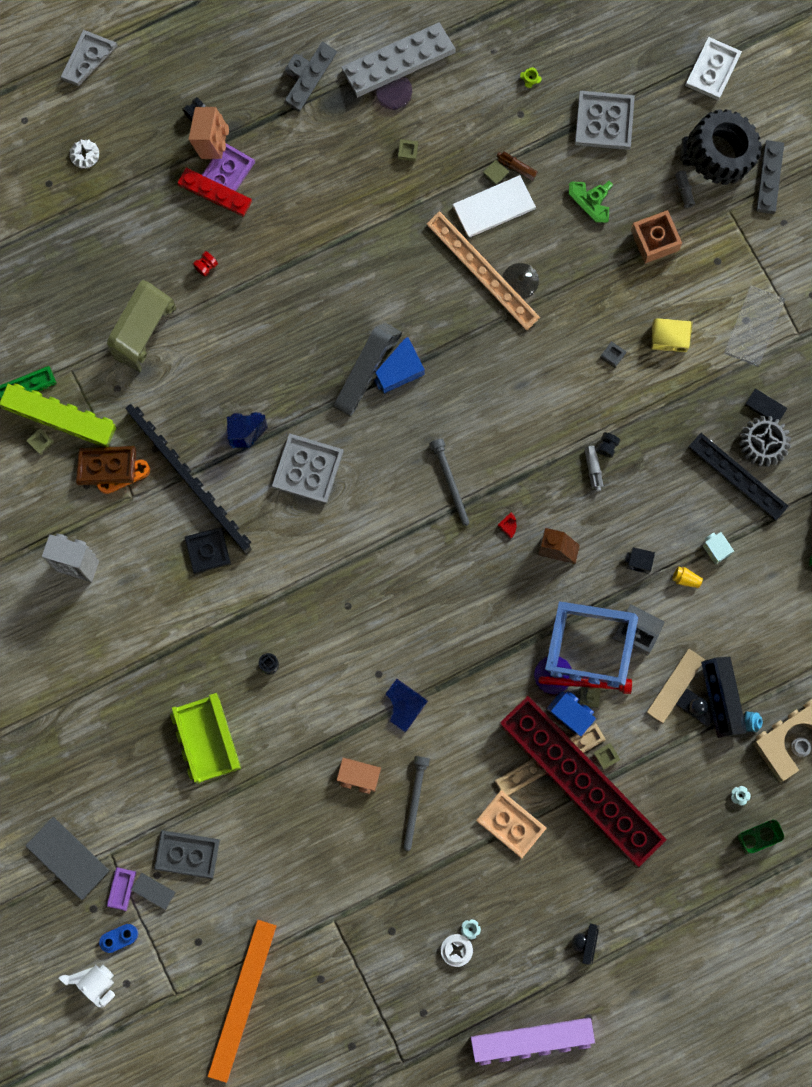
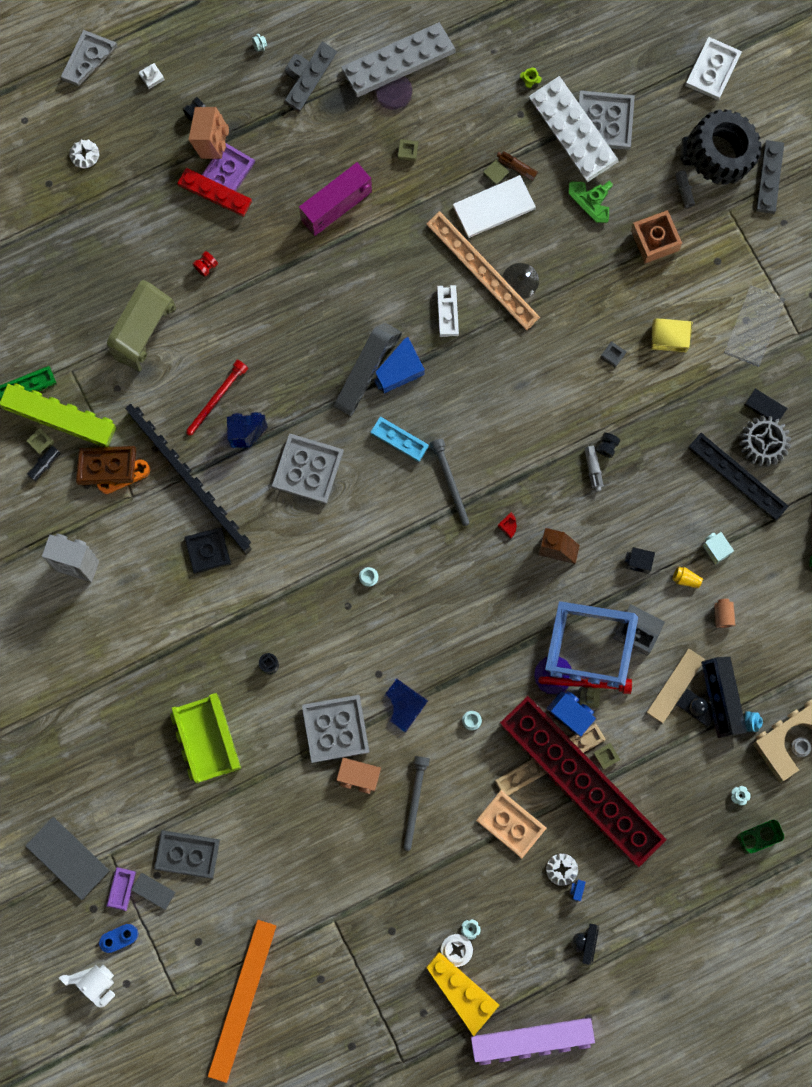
(43, 463): none -> black pin
(151, 76): none -> white tile
(238, 369): none -> red piece
(259, 43): none -> light aqua plate
(335, 199): none -> magenta brick
(335, 729): none -> light grey plate
(368, 577): none -> light aqua plate
(399, 439): none -> medium azure plate
(447, 311): none -> white plate
(466, 997): none -> yellow wing
(471, 720): none -> light aqua plate
(556, 877): none -> white gear
(573, 129): none -> white plate
(577, 890): none -> blue plate
(724, 613): none -> nougat brick

